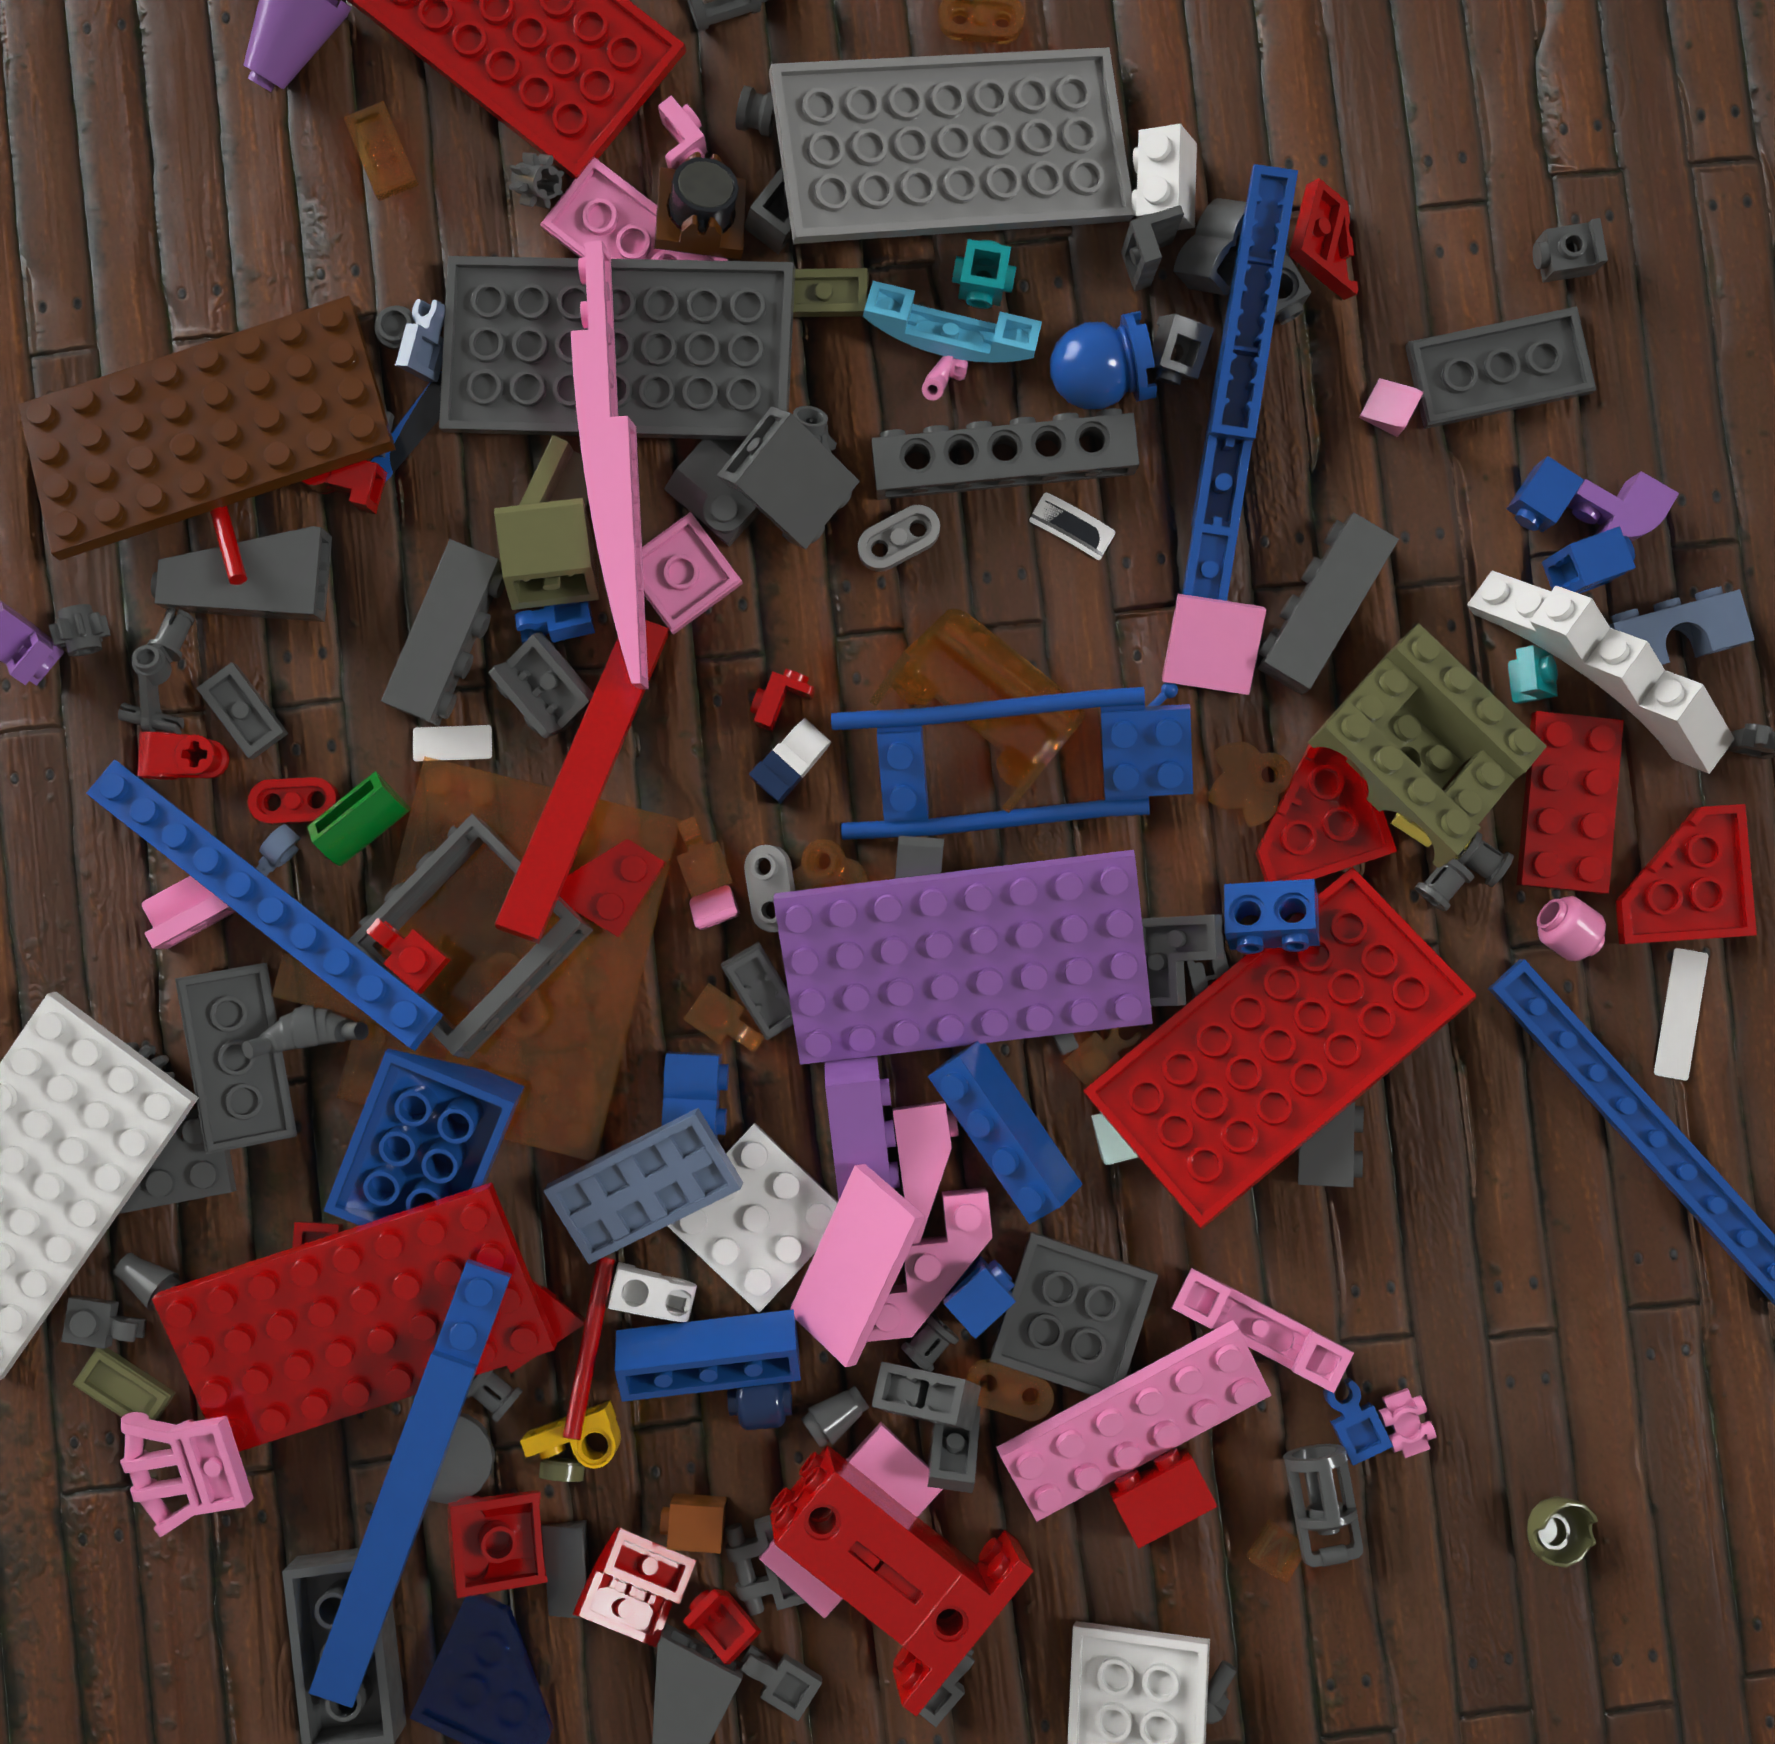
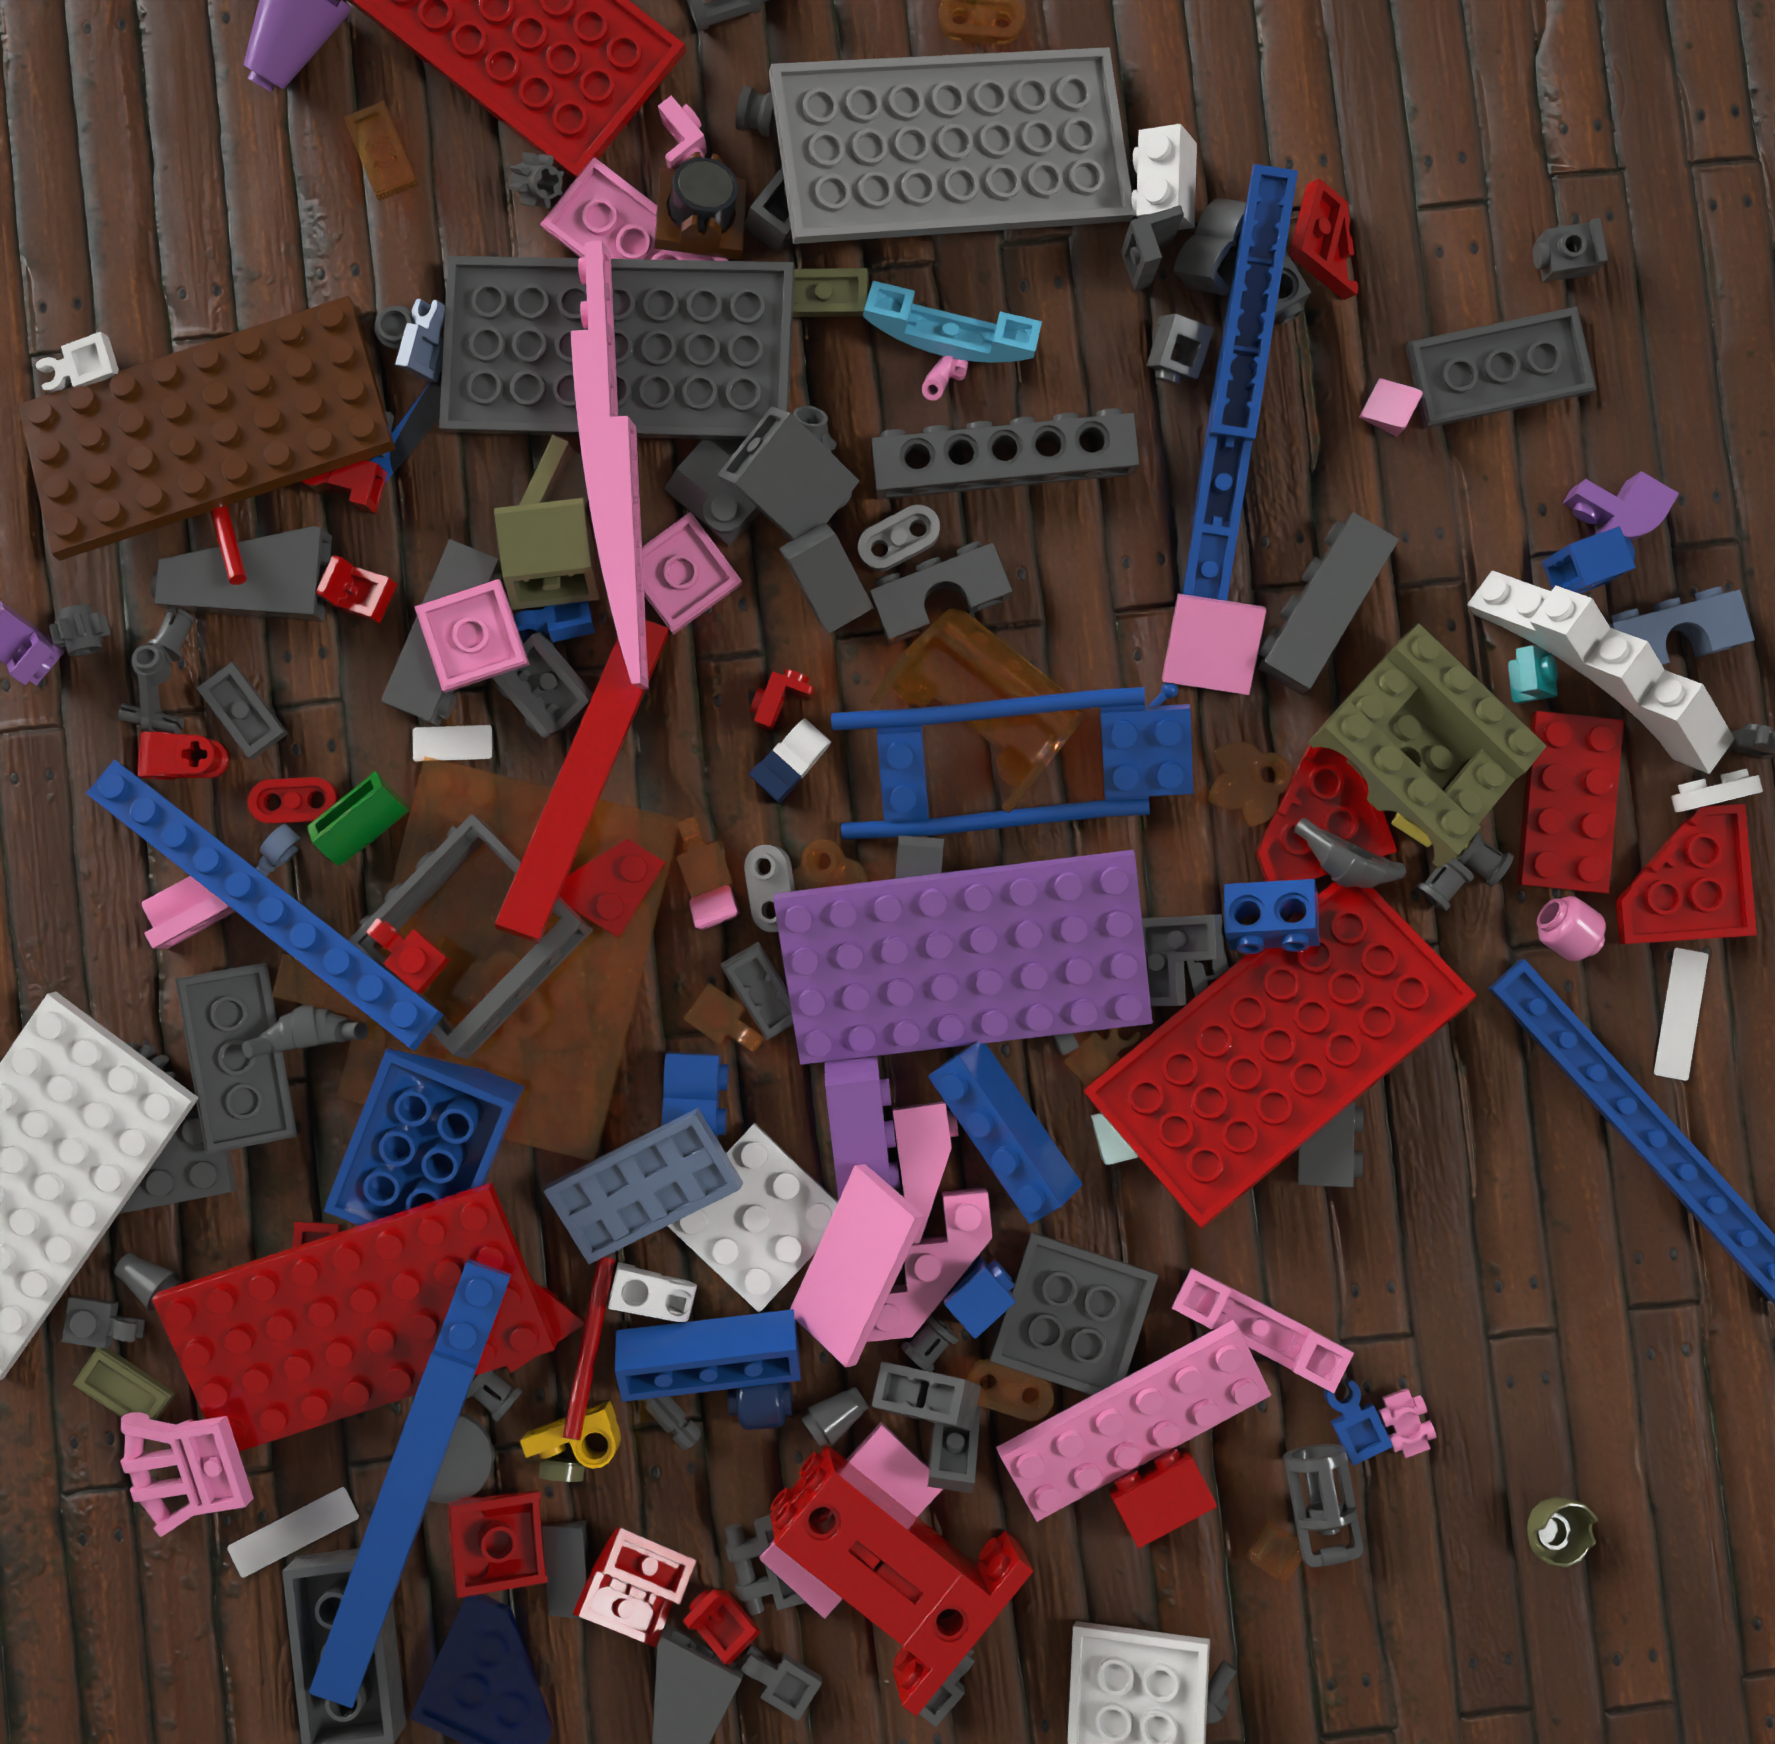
(83, 363): none -> white plate
(292, 1532): none -> white sticker
(355, 589): none -> red bracket
(472, 635): none -> bright pink tile
(673, 1420): none -> dark grey axle
(694, 1523): dark orange brick -> none
(826, 577): none -> dark grey panel
(972, 574): none -> dark grey arch
(988, 260): teal brick -> none
(1072, 525): sticker -> none
(1101, 363): blue tile -> none
(1346, 862): none -> dark grey piece
(1544, 495): blue brick -> none
(1733, 786): none -> white plate

